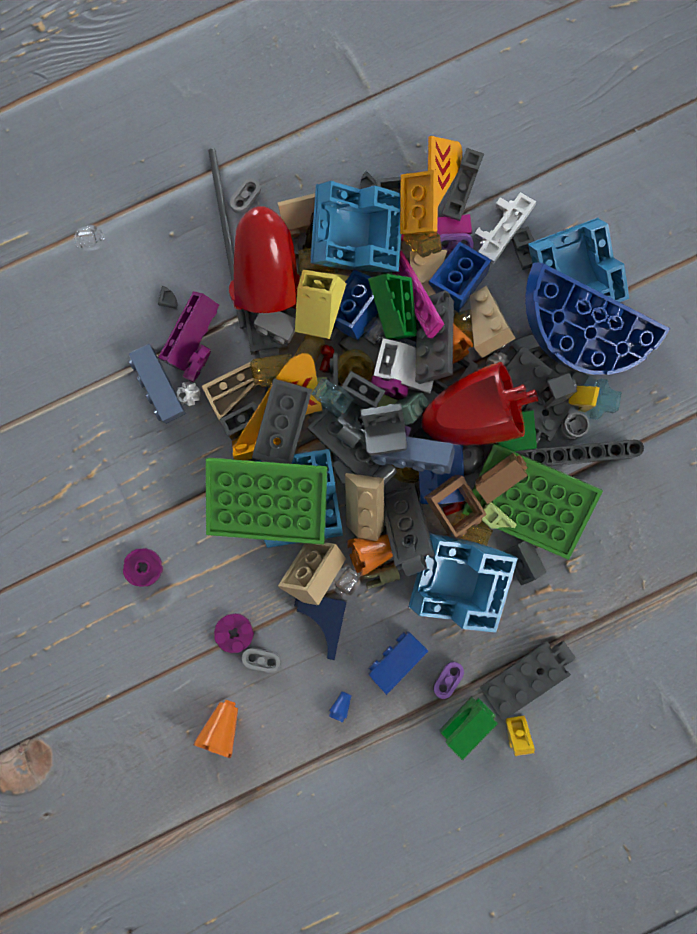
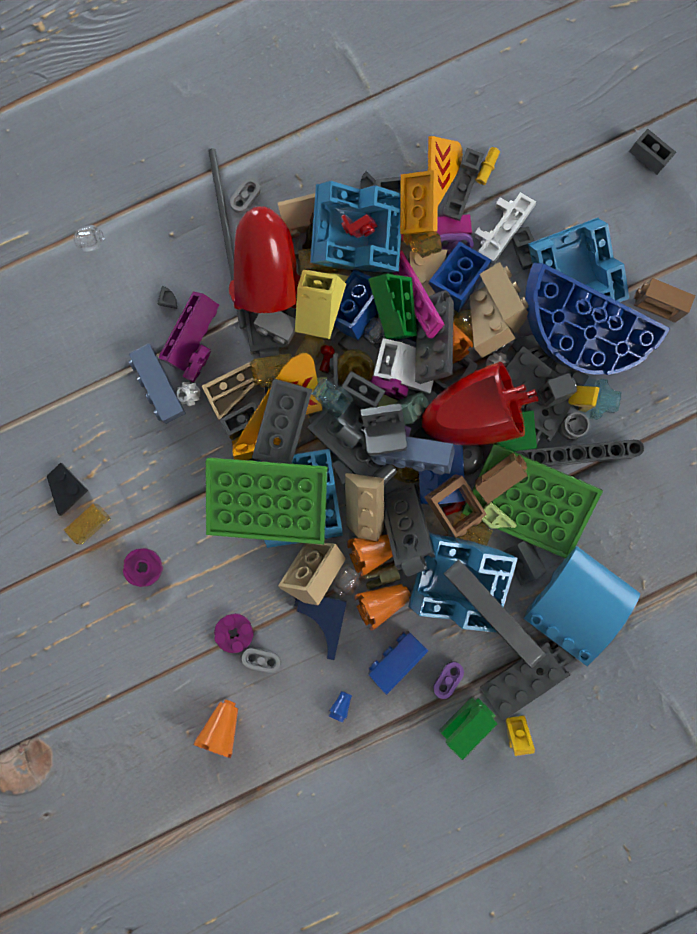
(64, 488): none -> black wing
(87, 524): none -> clear yellow brick
(362, 226): none -> red bracket
(381, 604): none -> orange cone
(487, 166): none -> yellow axle
(494, 614): none -> dark grey beam
(506, 295): none -> tan slope
(582, 606): none -> dark azure slope
(652, 151): none -> dark grey brick
(664, 300): none -> medium nougat window

